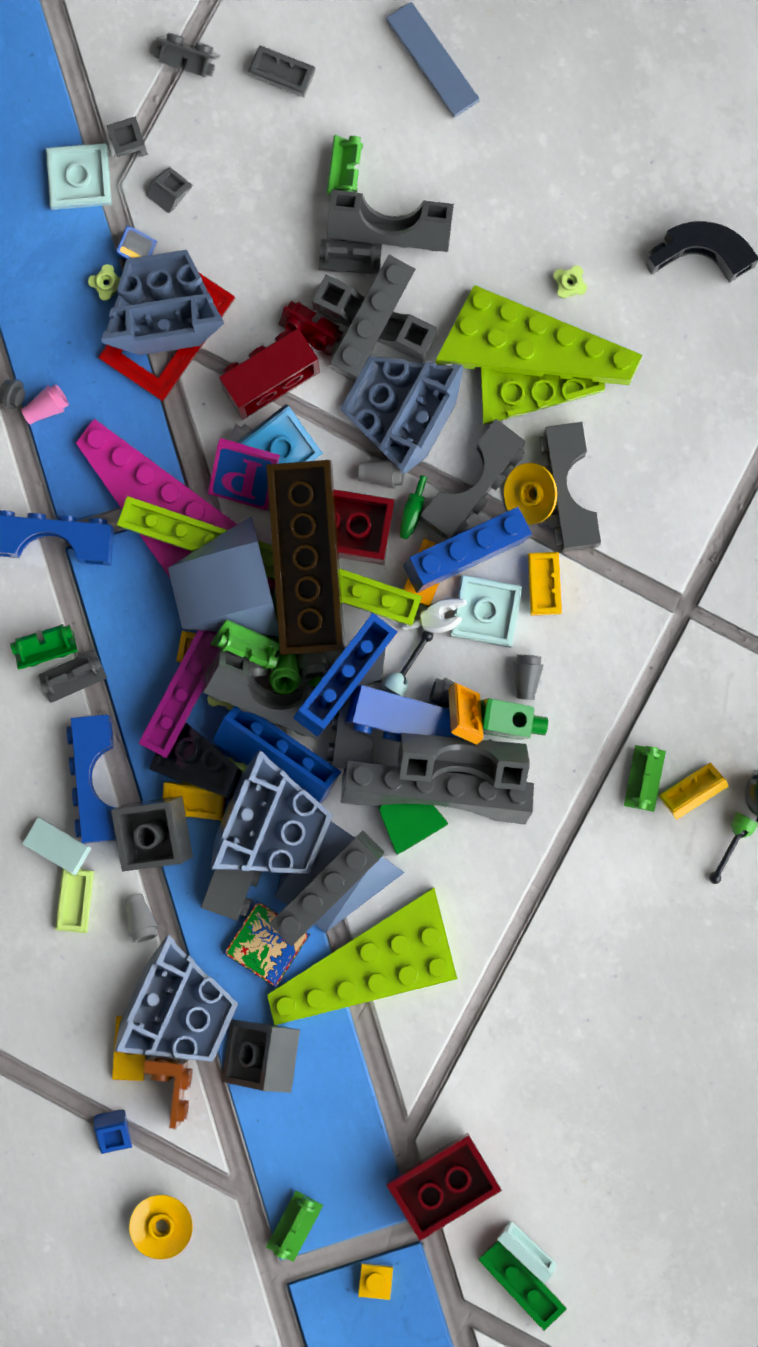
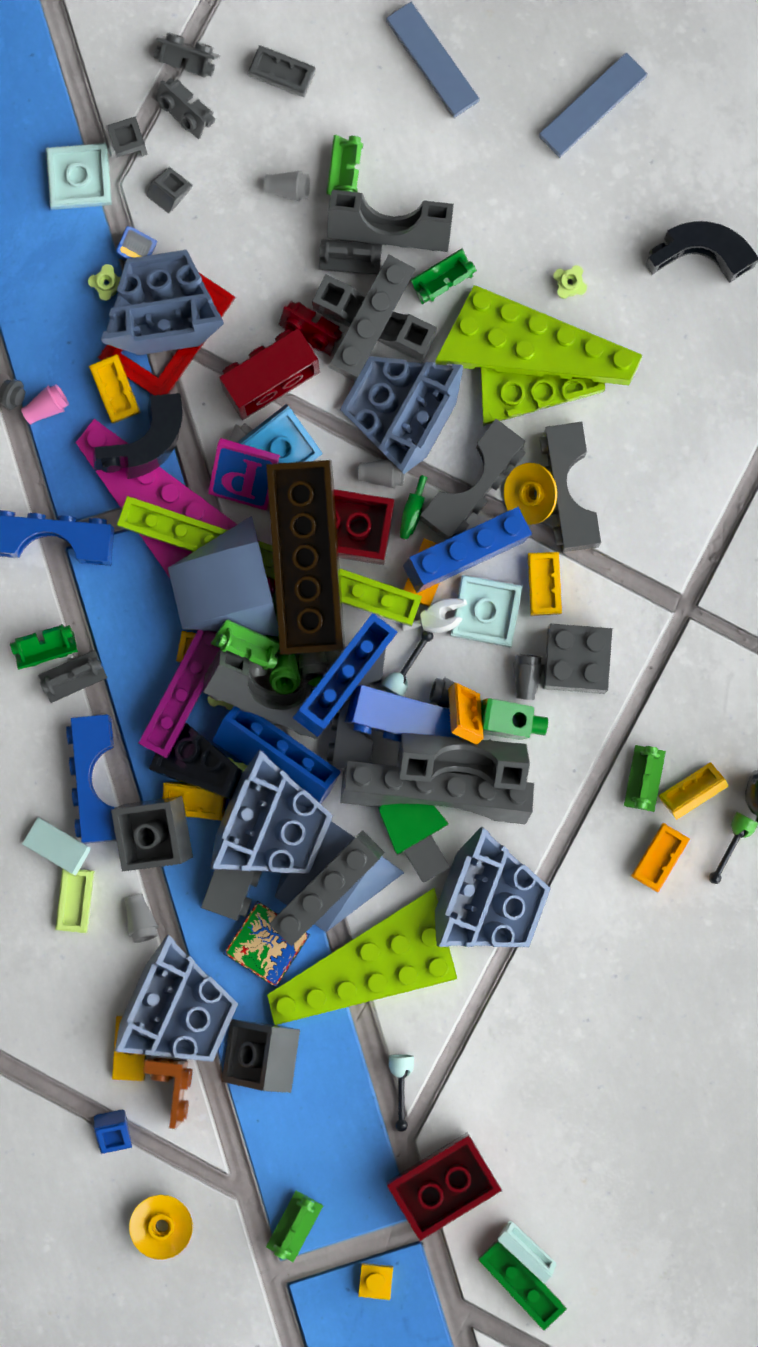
(114, 389): none -> yellow plate
(152, 449): none -> black arch
(174, 99): none -> dark grey hinge
(288, 185): none -> light grey cone
(401, 1066): none -> hinge
(427, 859): none -> dark grey panel
(443, 276): none -> green hinge
(489, 898): none -> sand blue wedge
(577, 658): none -> dark grey brick
(593, 105): none -> sand blue tile
(660, 857): none -> light orange plate

